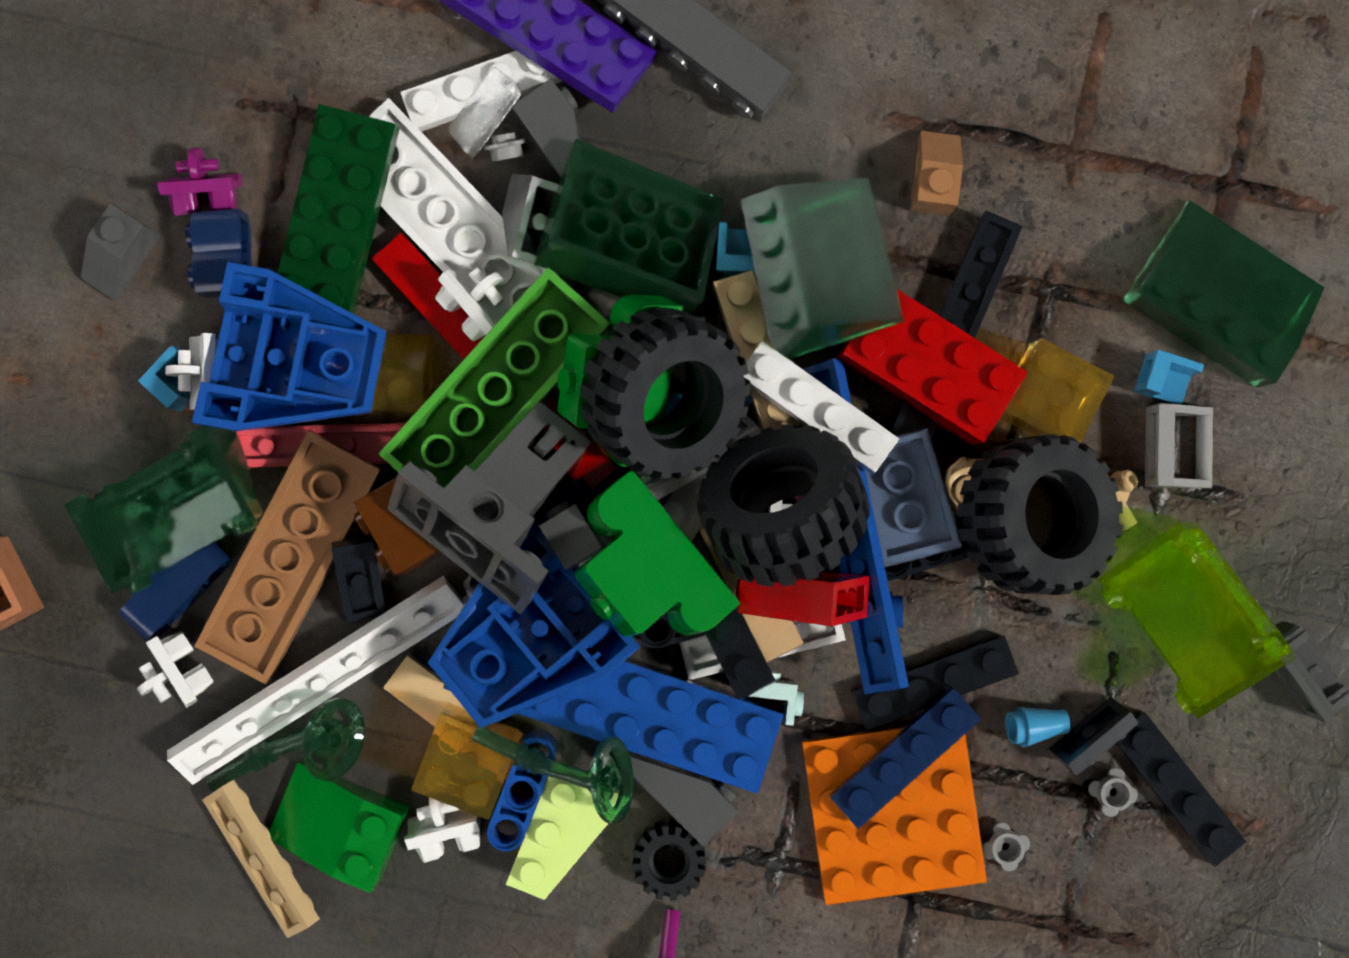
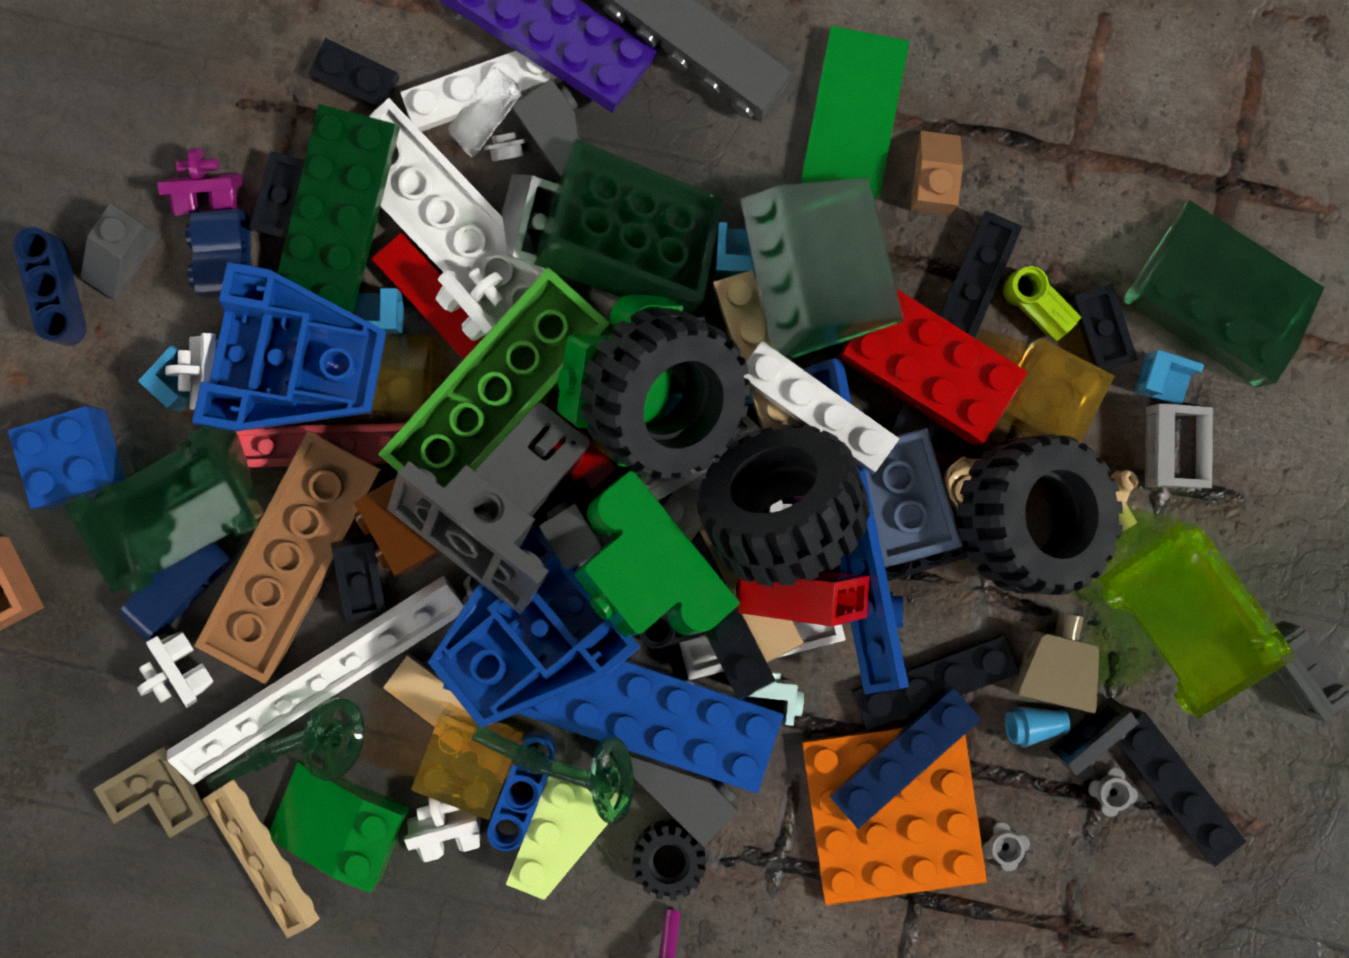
(35, 275): none -> dark blue beam
(66, 457): none -> blue brick
(157, 784): none -> dark tan plate
(277, 195): none -> black plate
(353, 74): none -> black plate
(383, 309): none -> dark azure panel
(855, 107): none -> green tile
(1044, 304): none -> lime piece
(1060, 667): none -> dark tan torso
(1104, 327): none -> black plate

